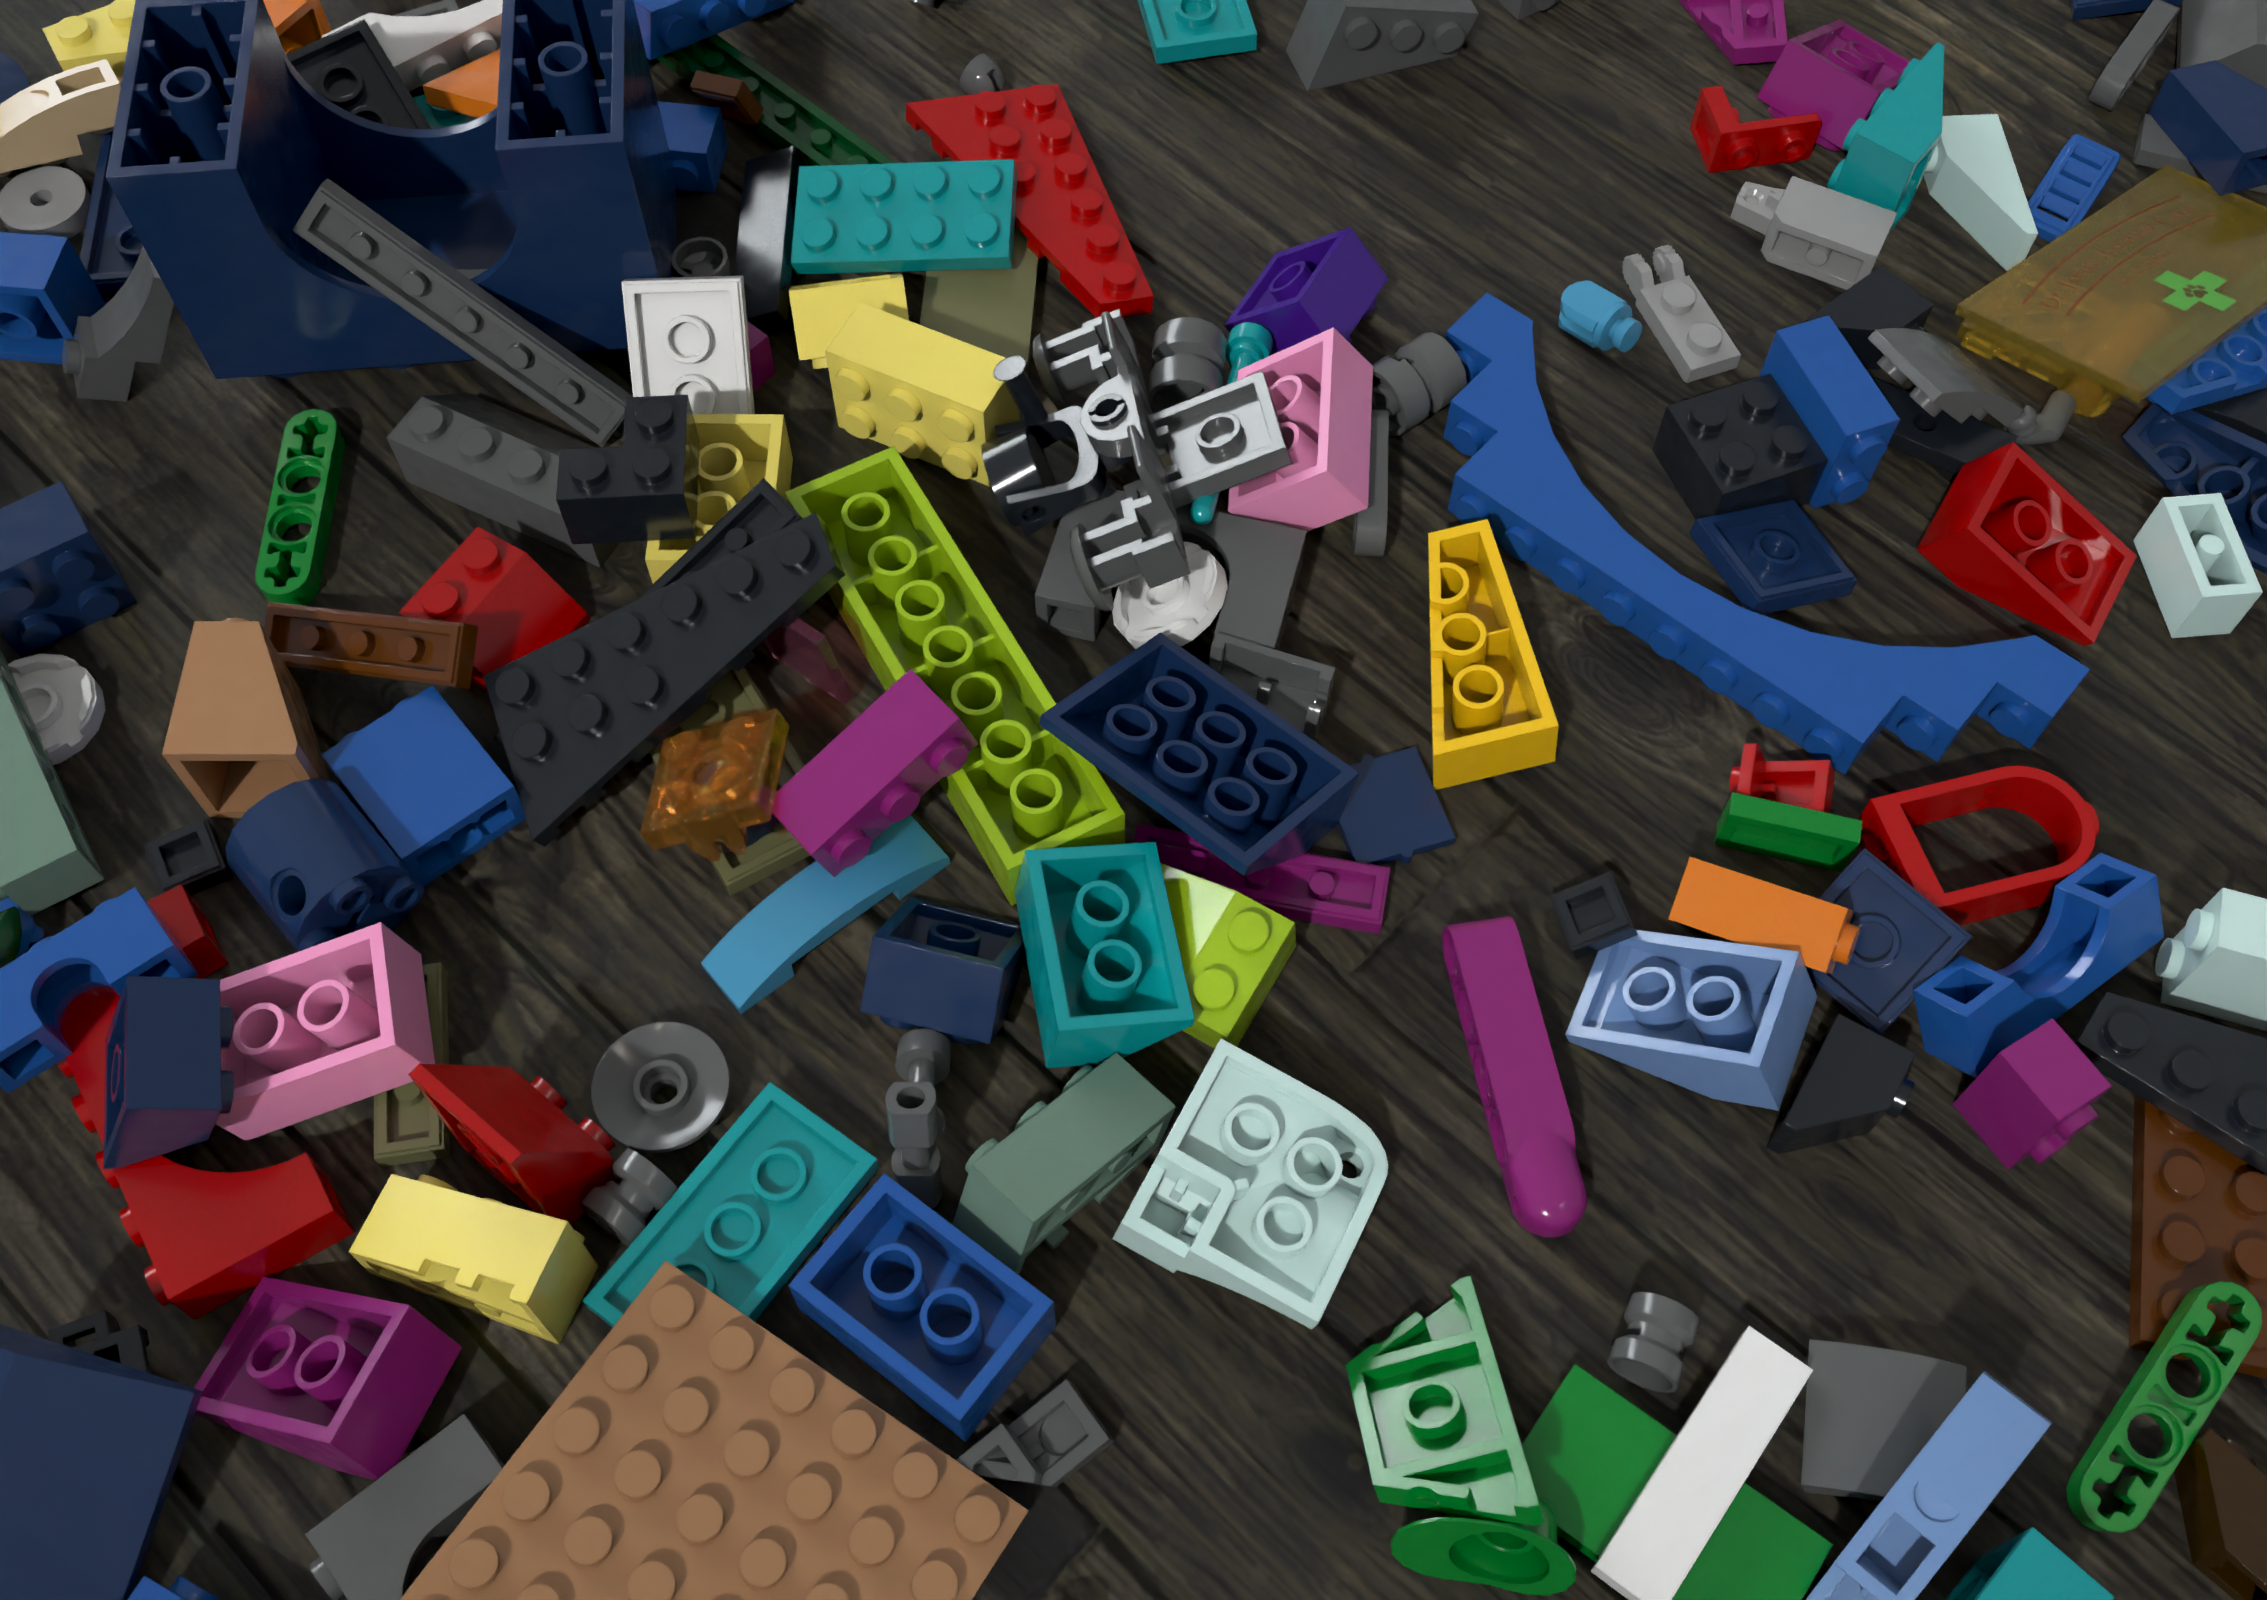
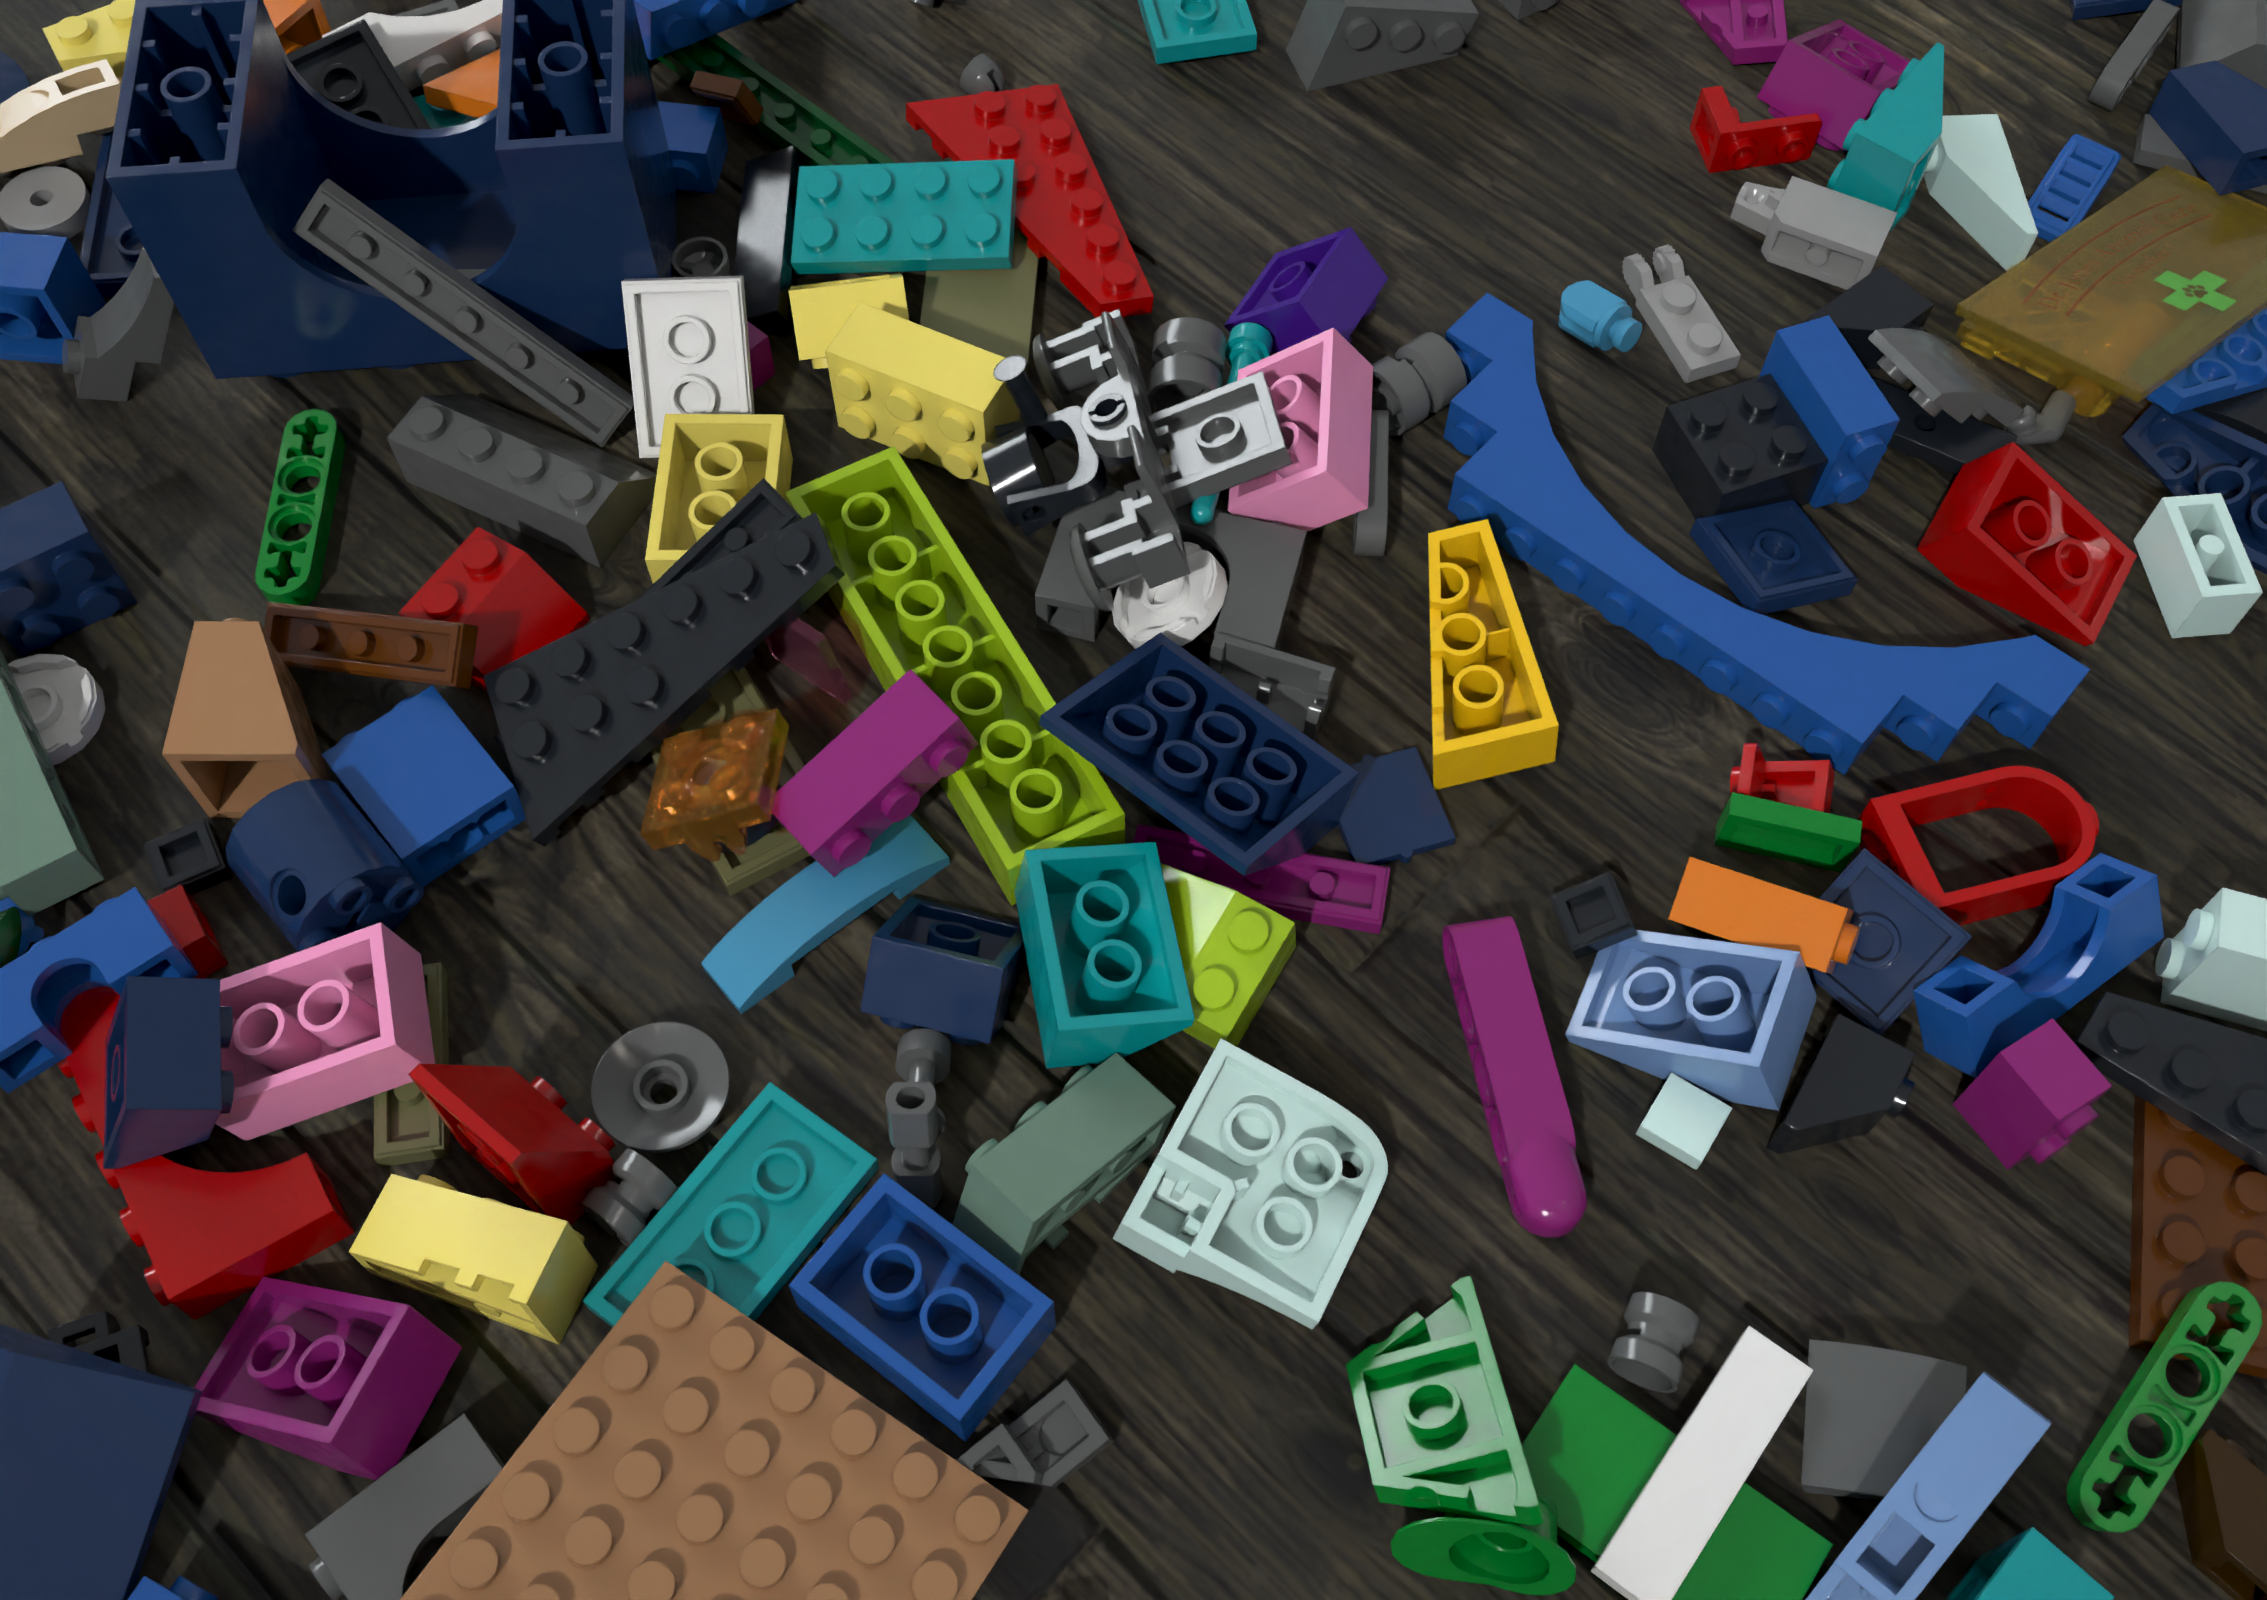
(638, 488): black brick -> none
(1684, 1121): none -> light aqua tile

